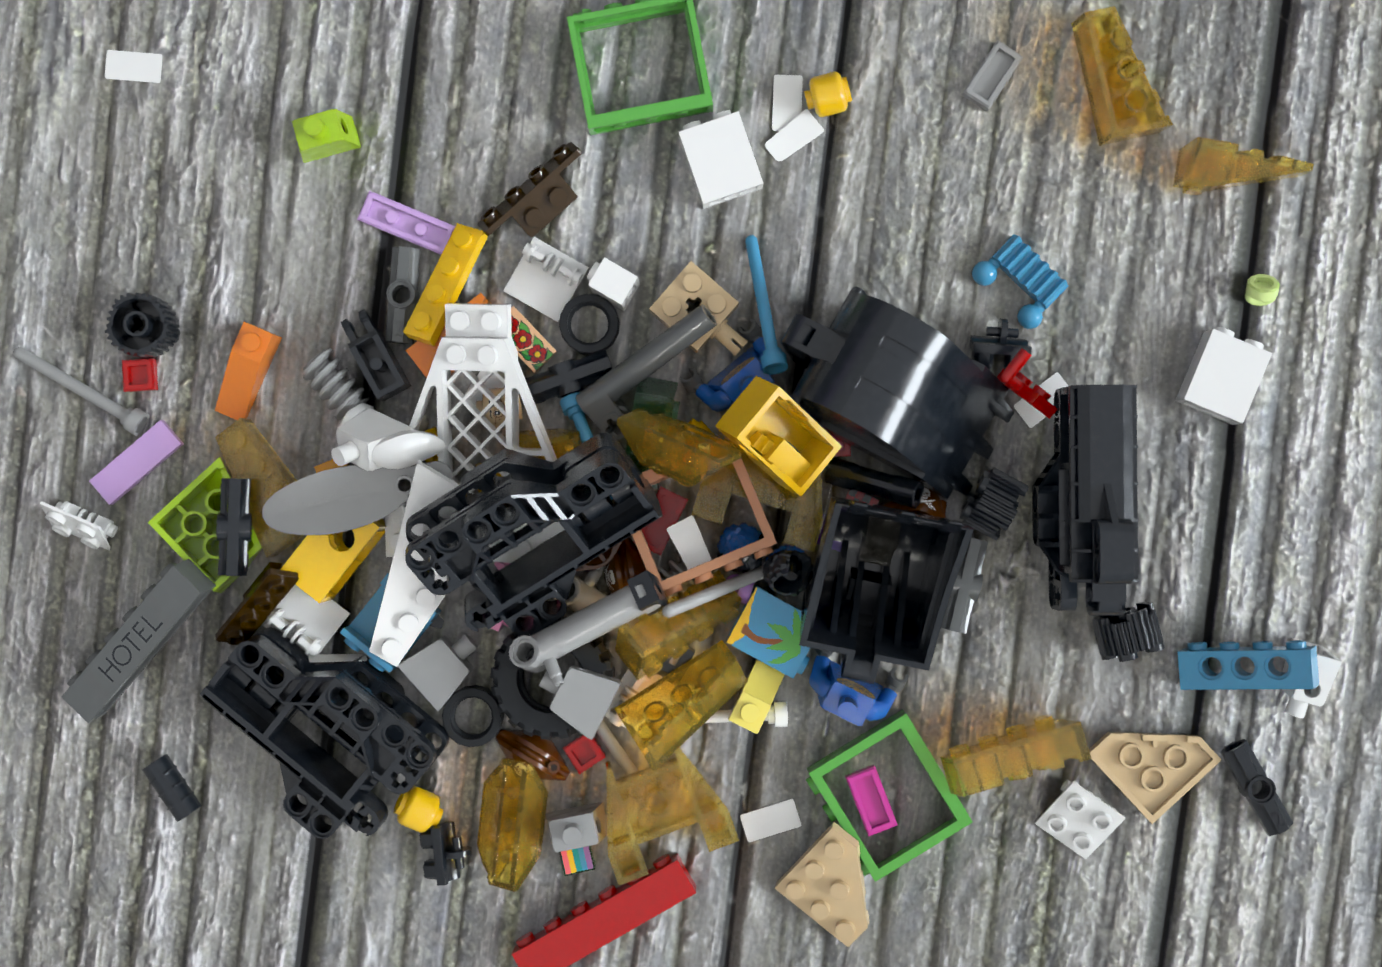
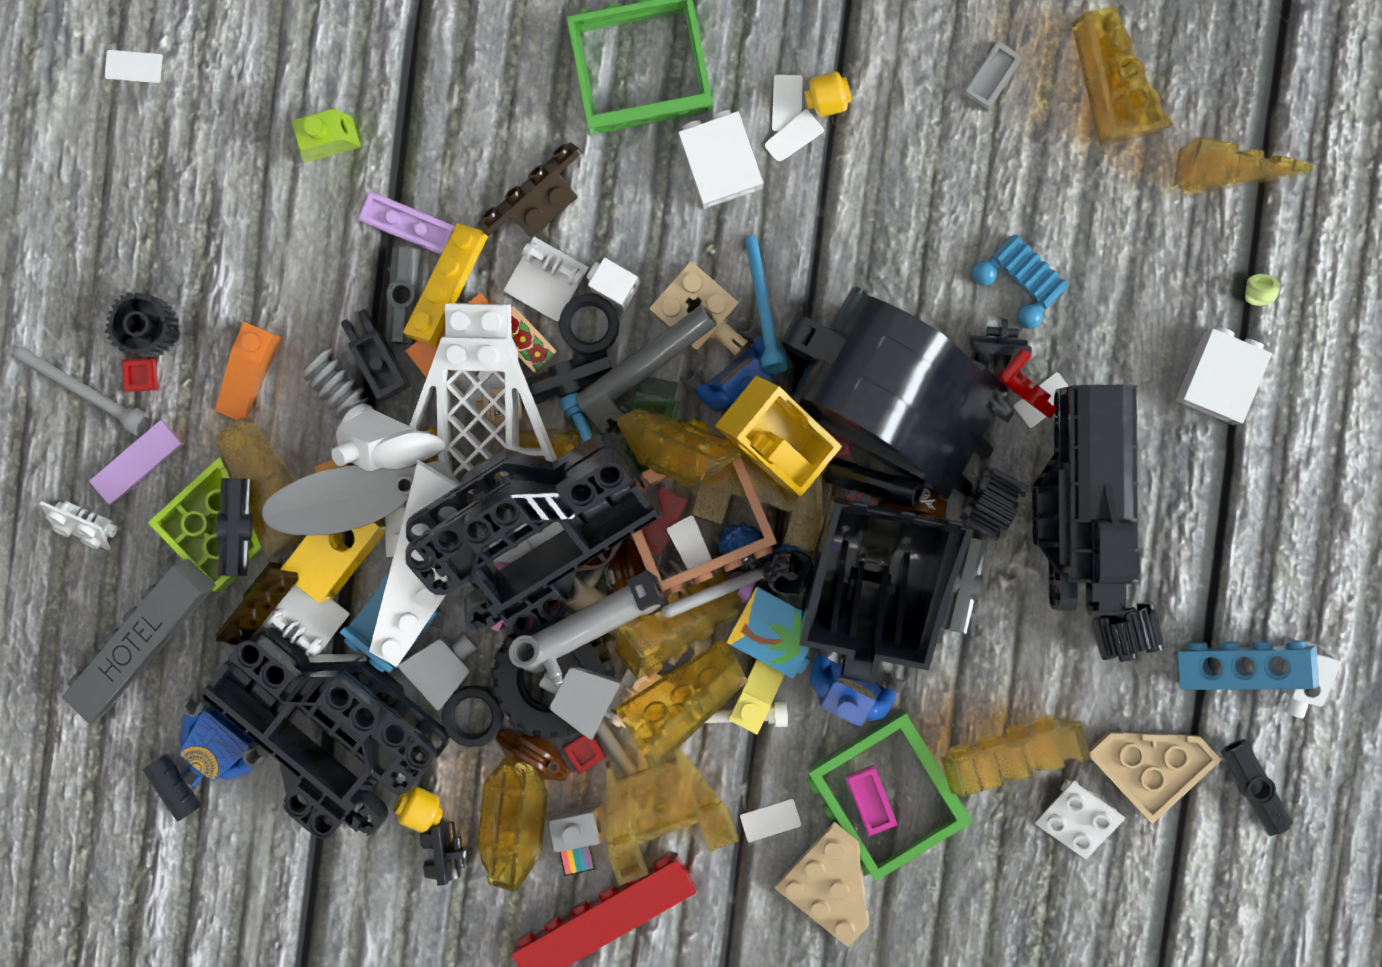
(214, 745): none -> torso

